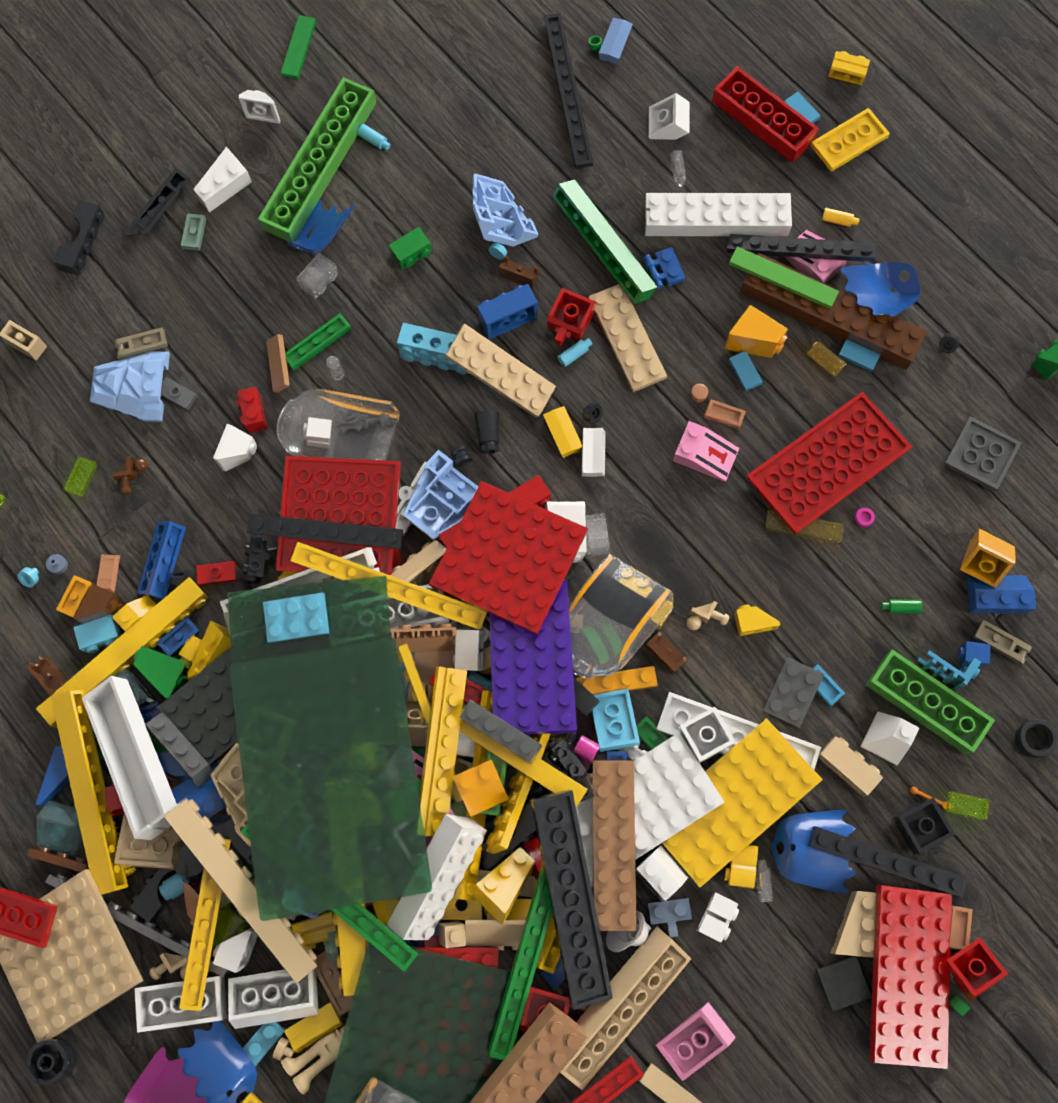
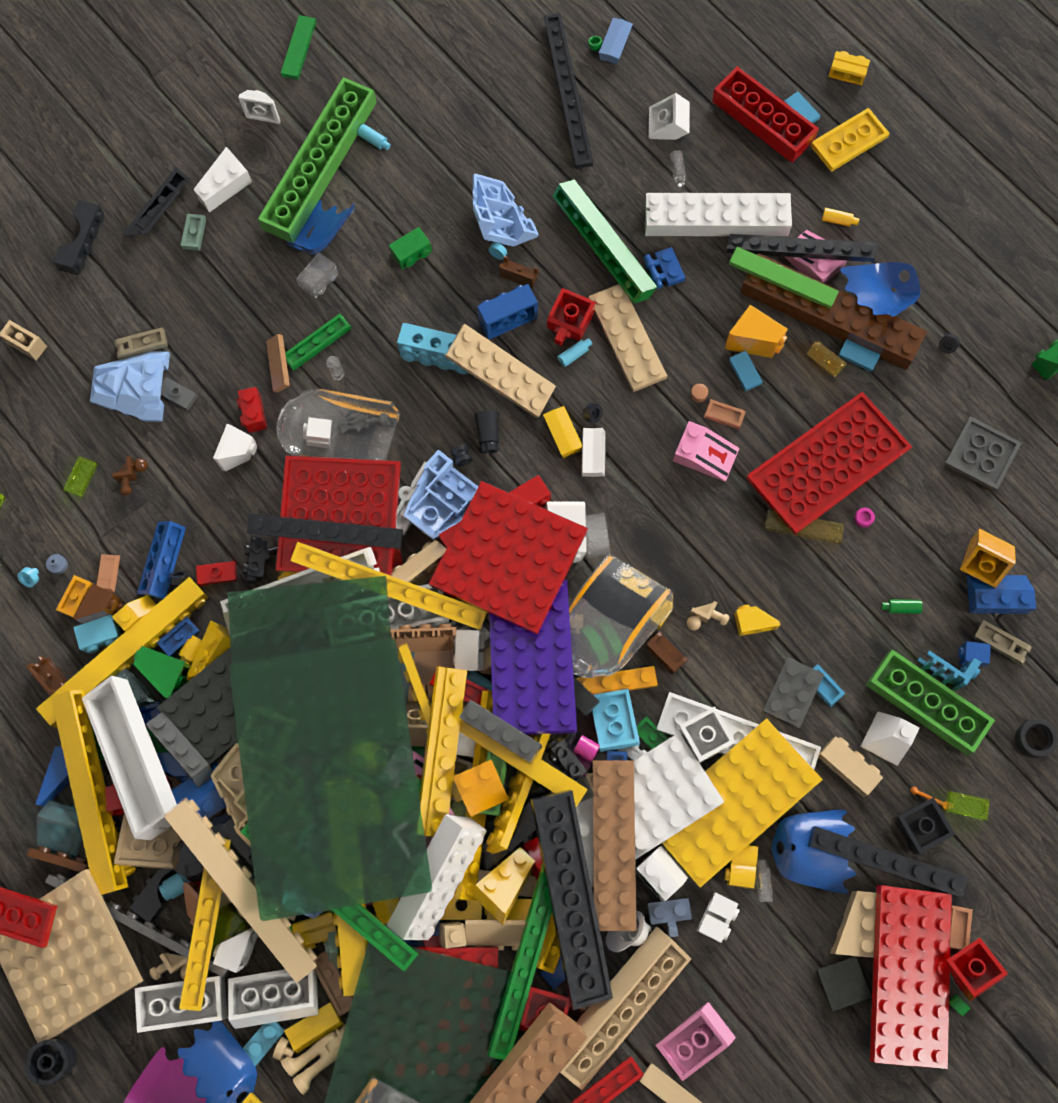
(296, 617): medium azure plate -> none

